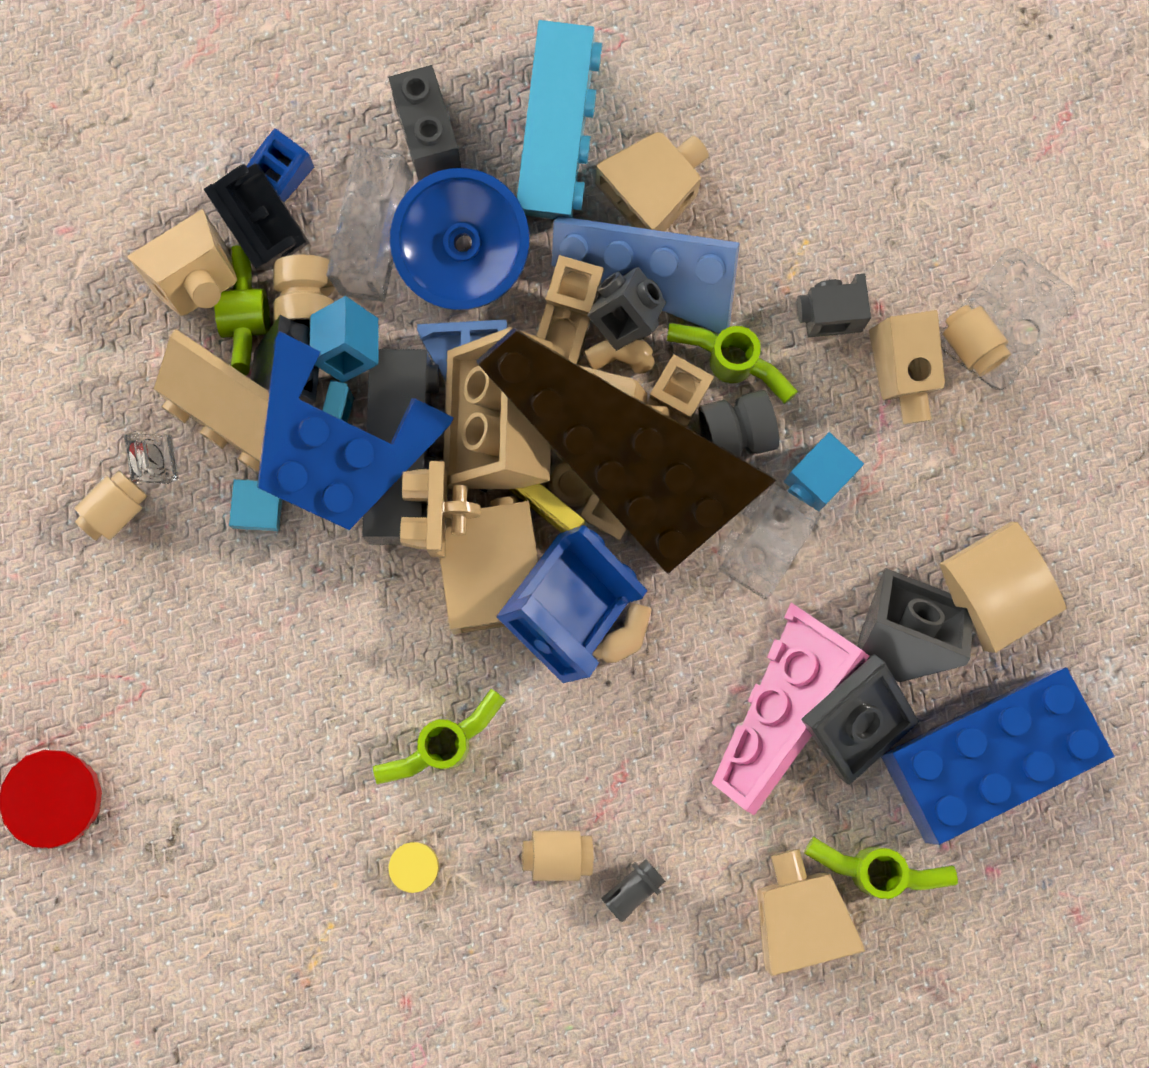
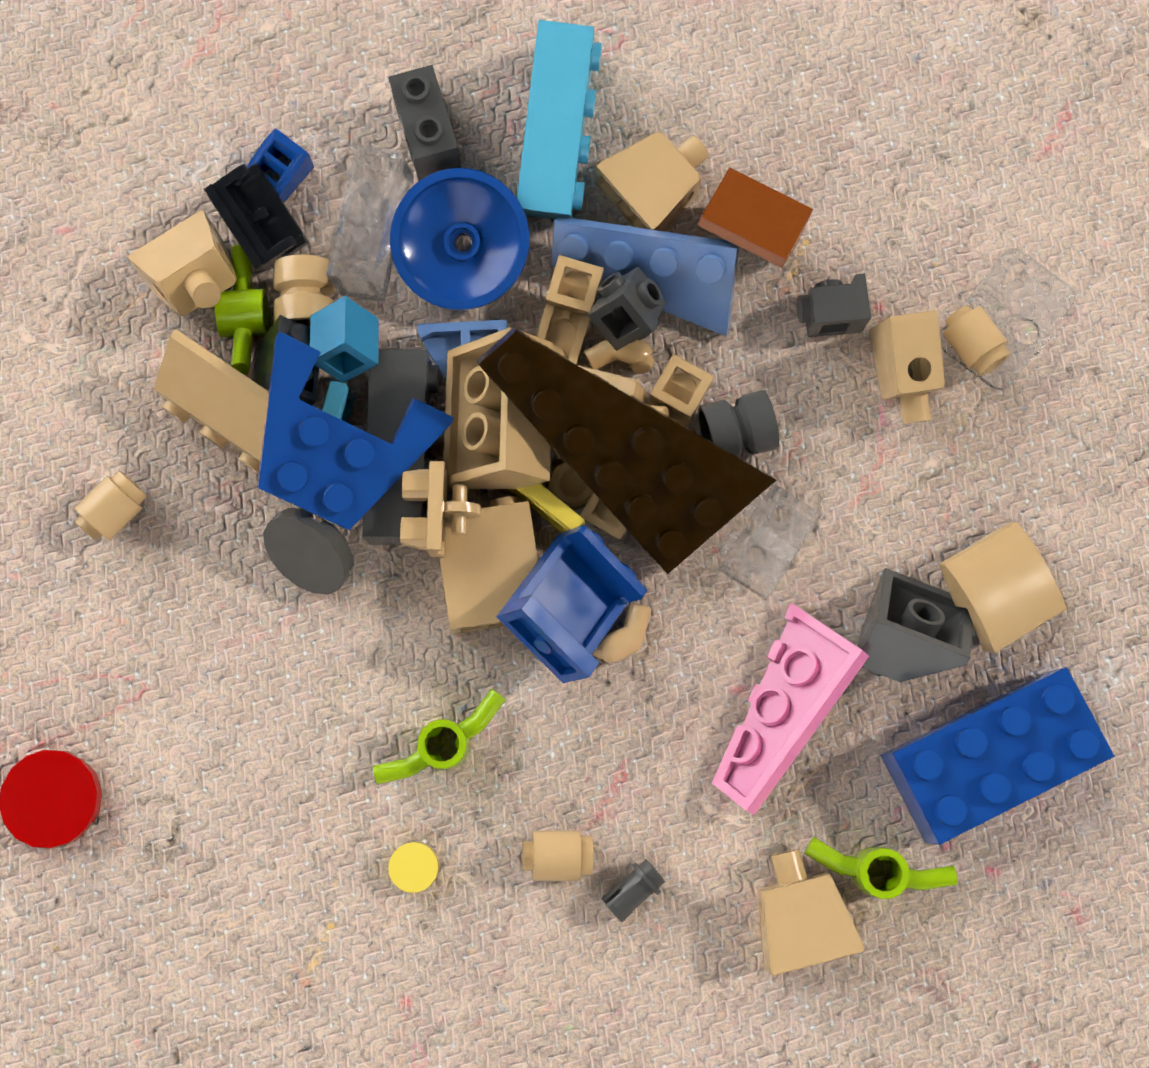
(151, 457): clear tile -> none
(254, 507): medium azure tile -> none
(308, 552): none -> dark grey tile
(729, 372): lime piece -> none
(755, 217): none -> dark orange slope
(823, 472): dark azure brick -> none
(860, 719): dark grey tile -> none

